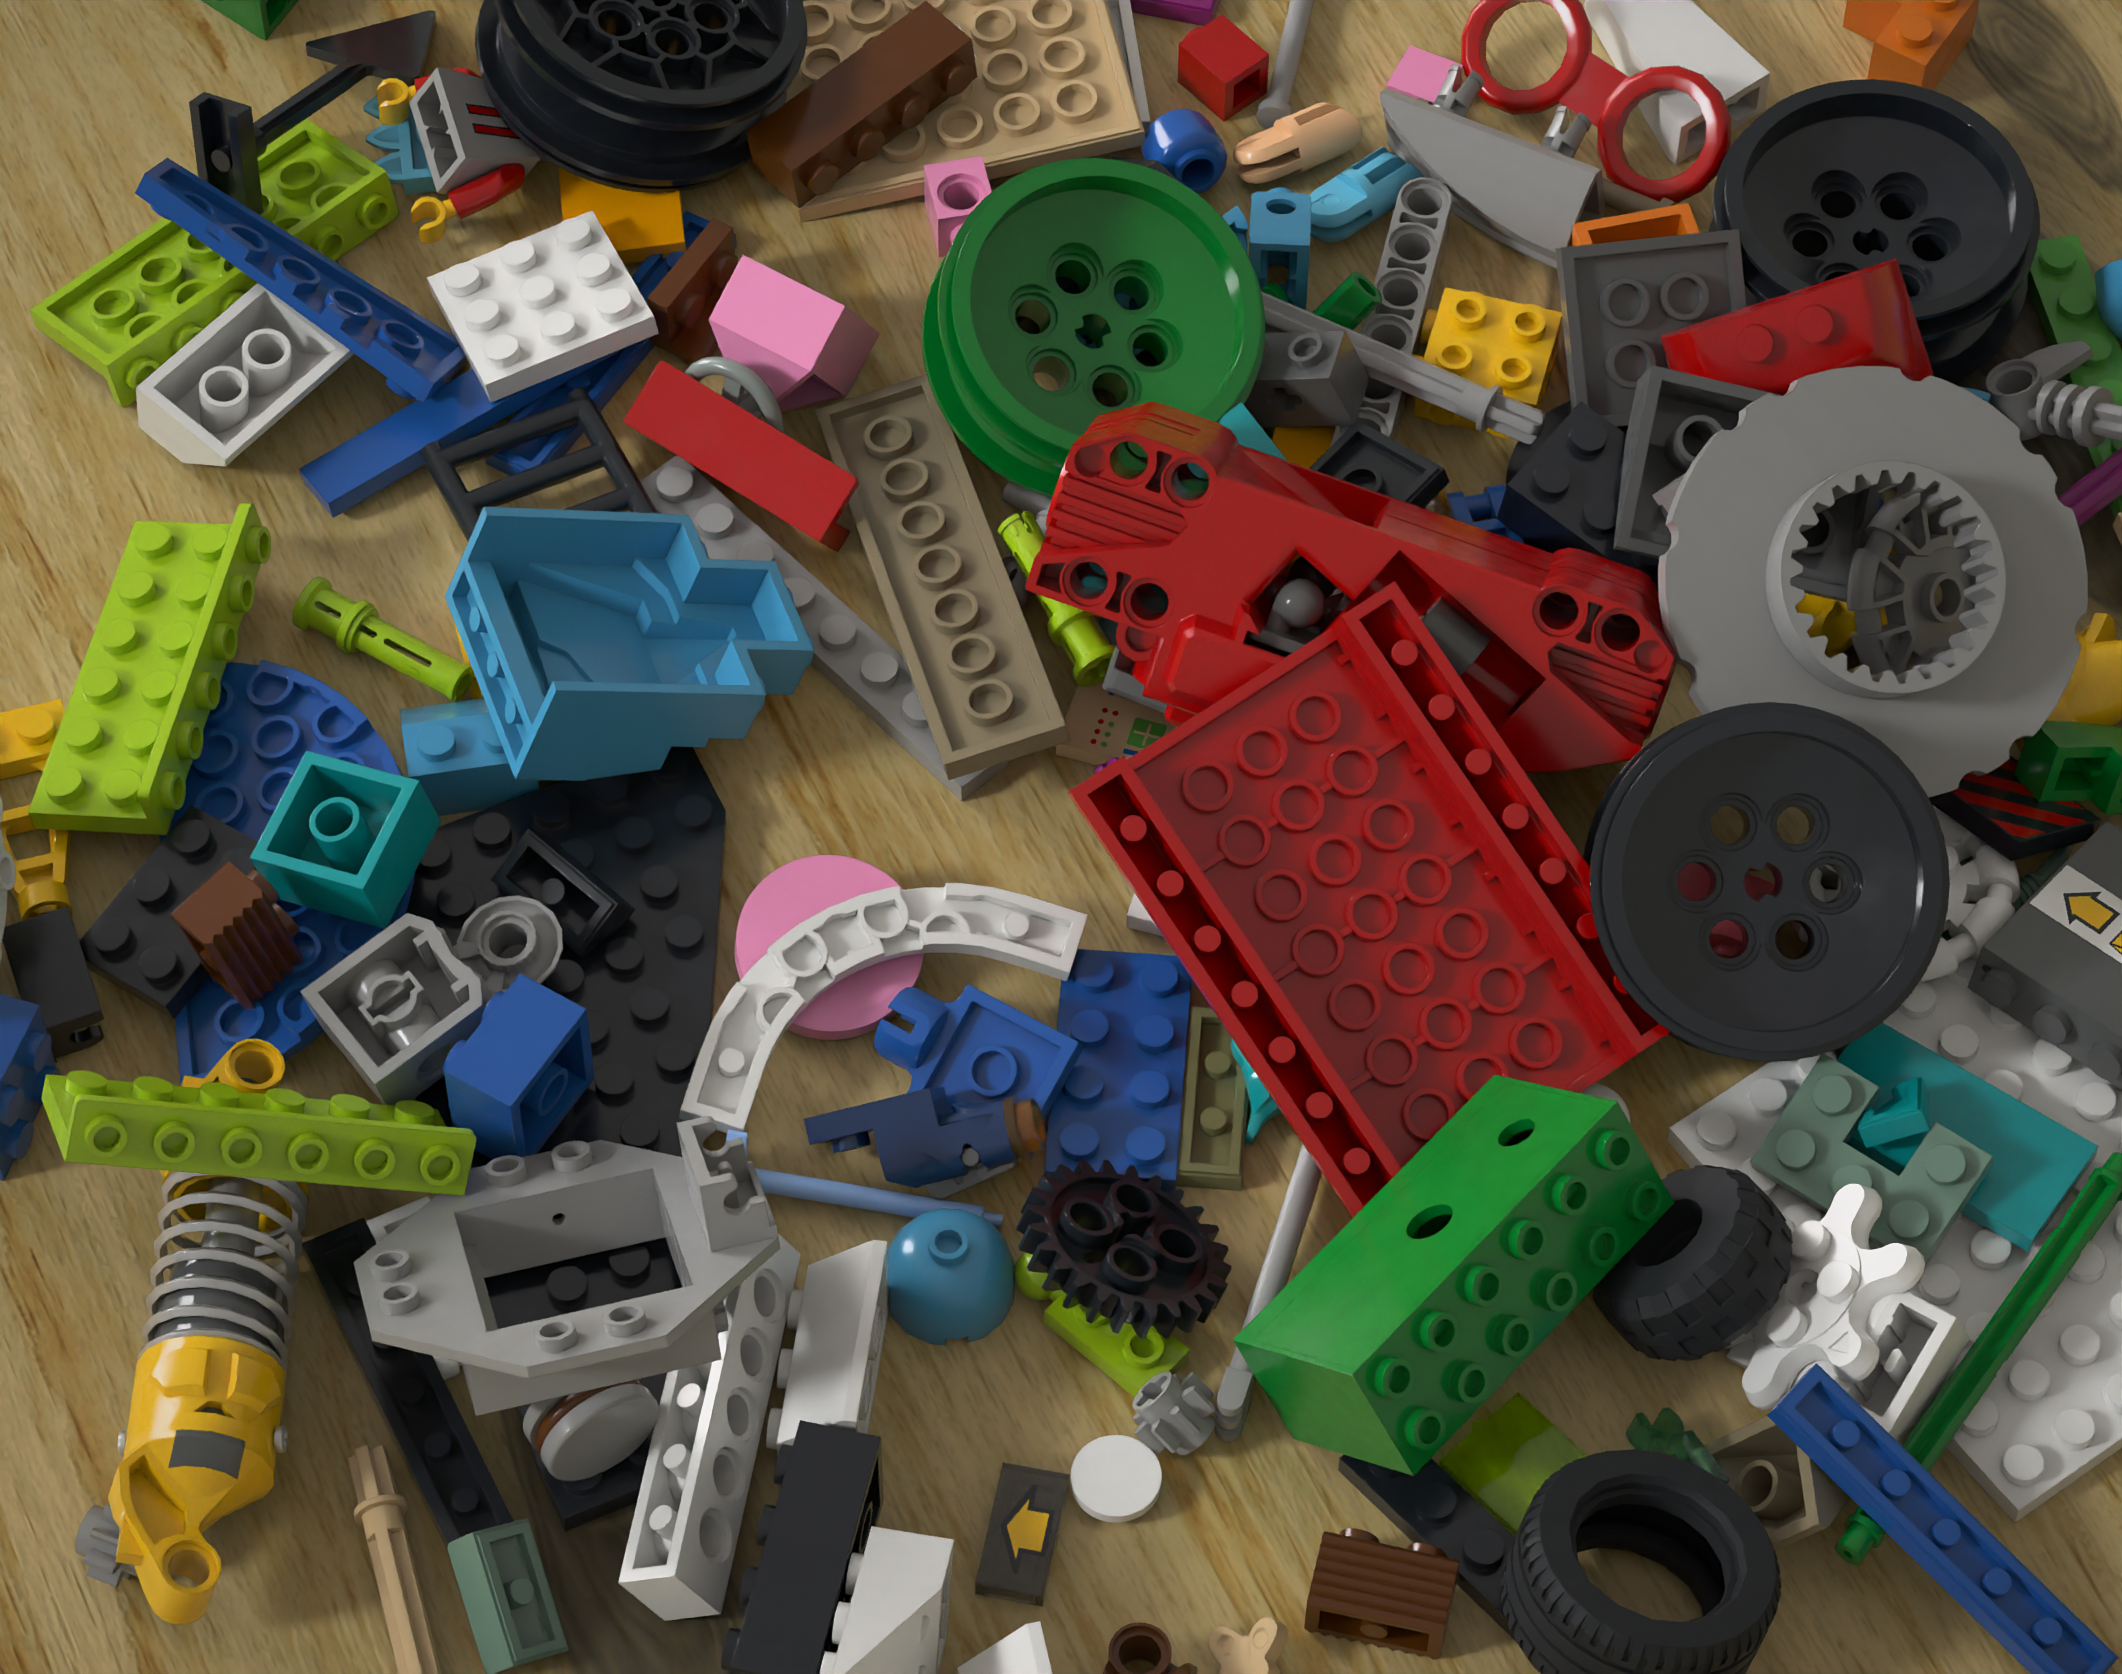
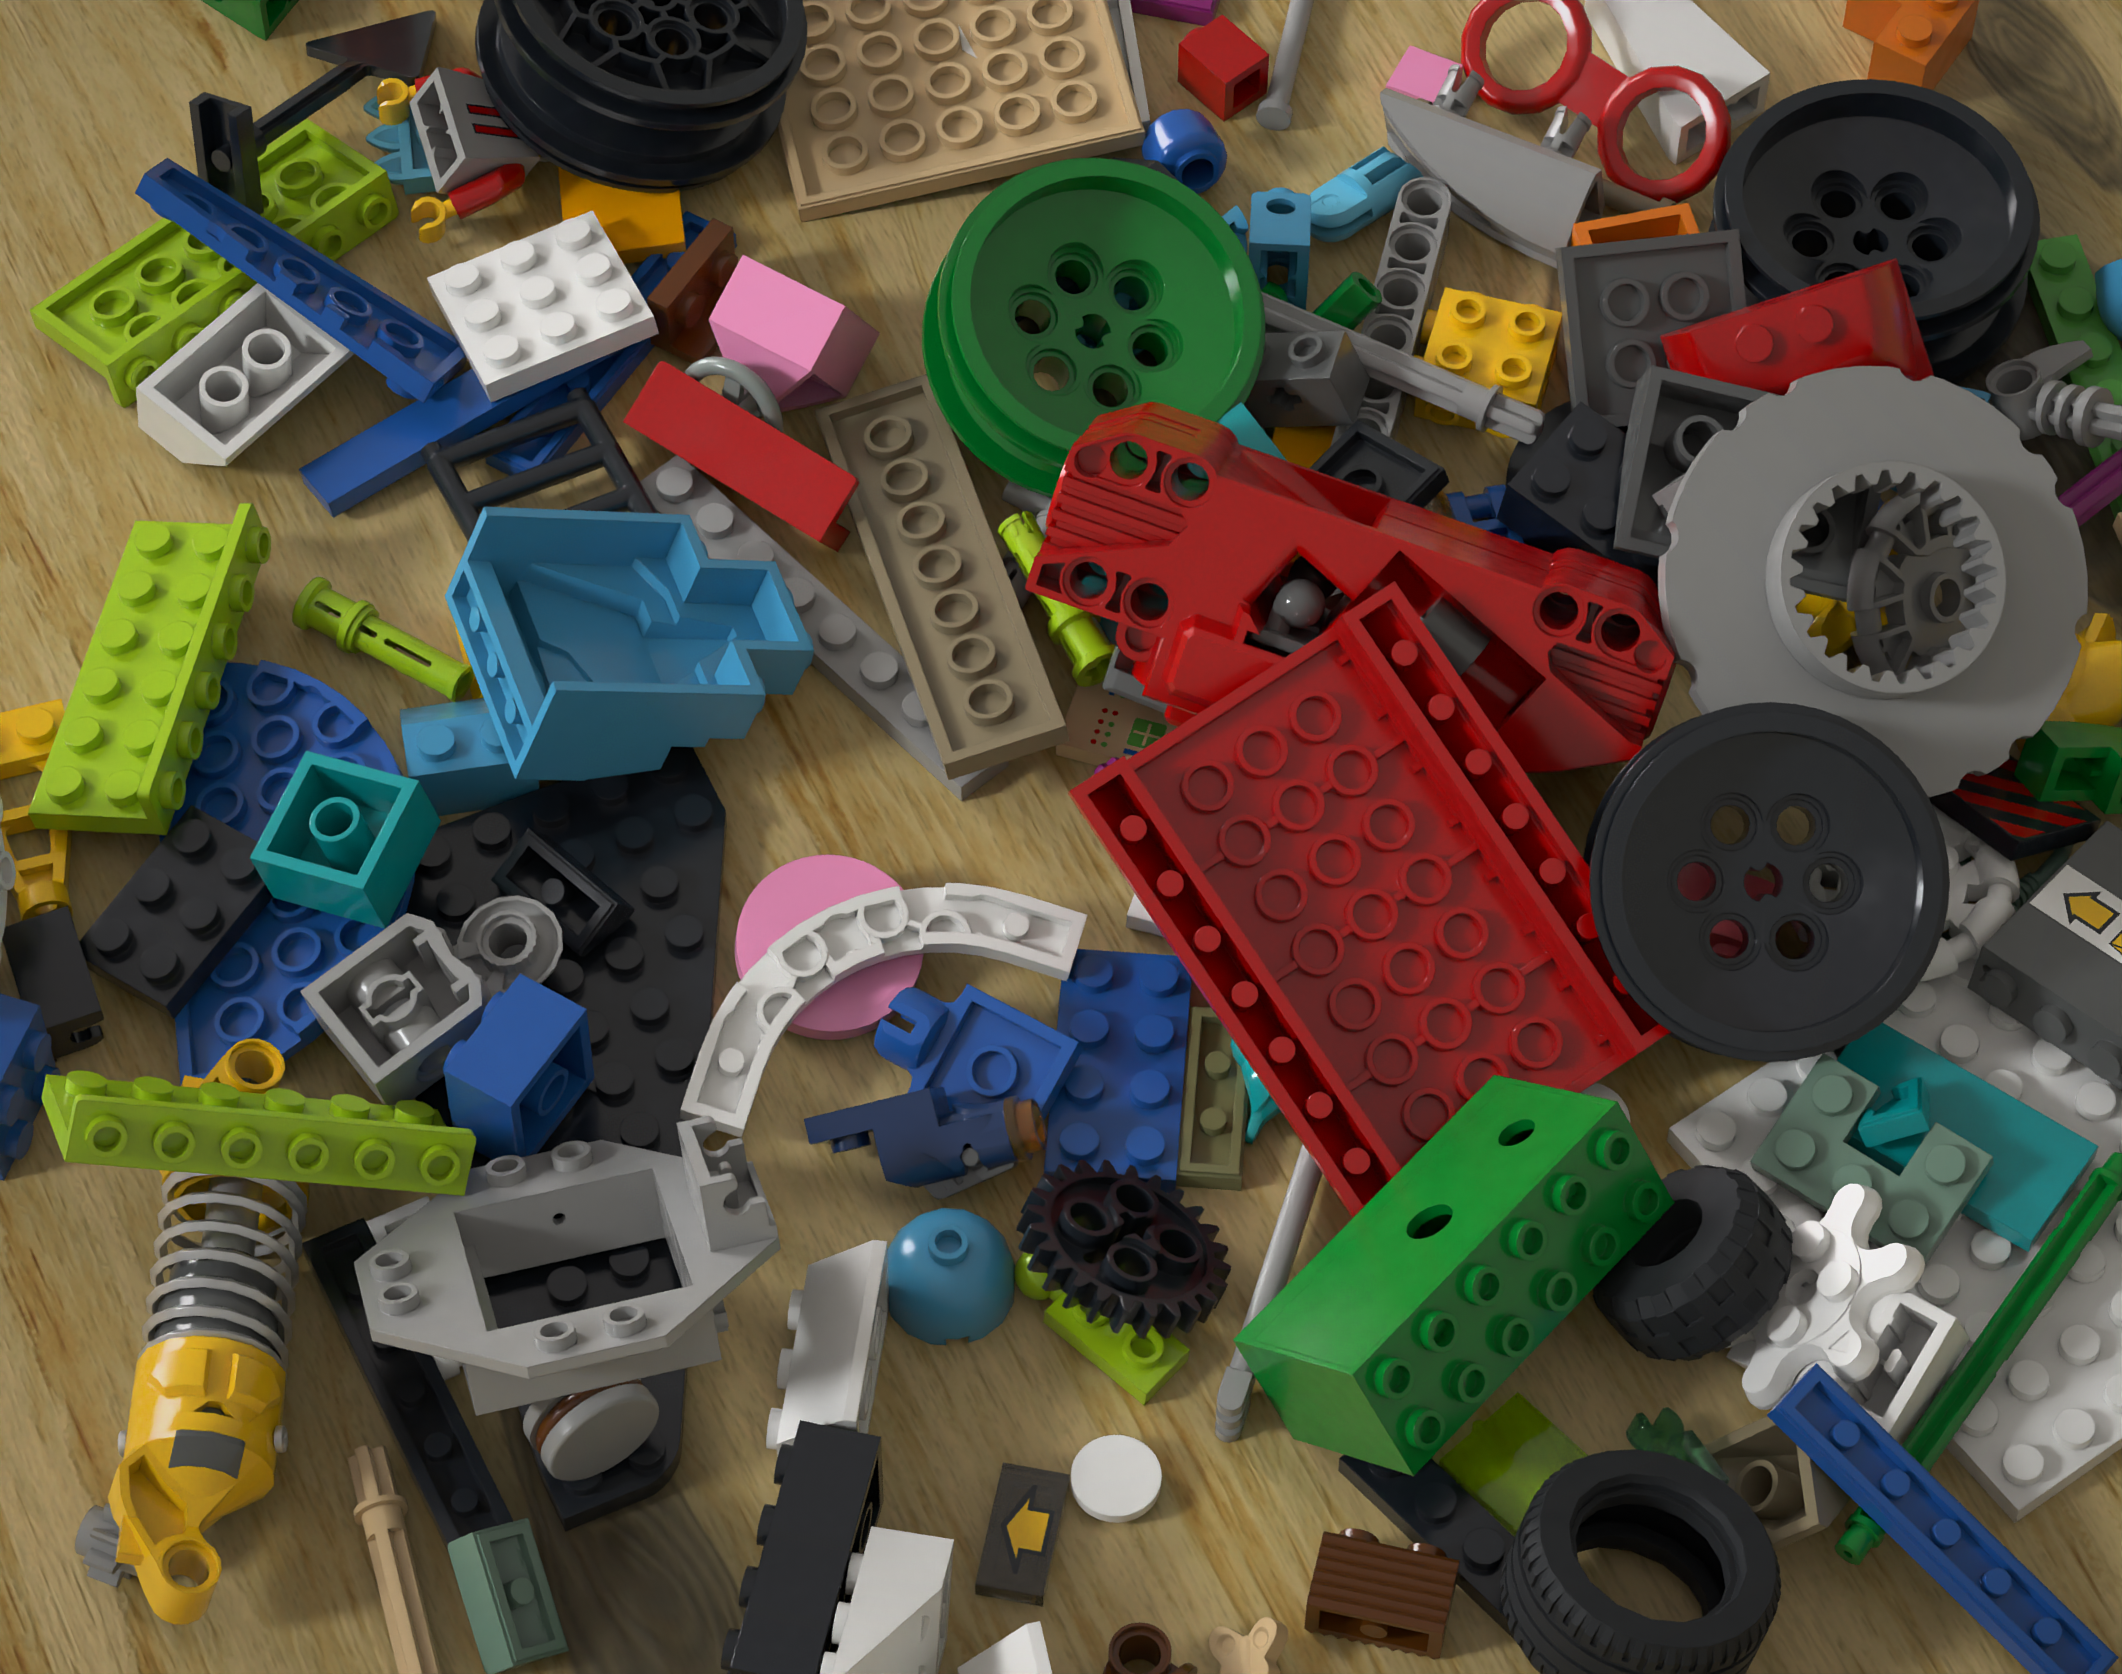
(239, 933): reddish brown brick -> none
(707, 1453): white brick -> none
(856, 1195): light blue piece -> none
(862, 104): reddish brown brick -> none
(951, 194): bright pink brick -> none
(1174, 1413): light grey gear -> none
(1297, 143): light nougat arm -> none

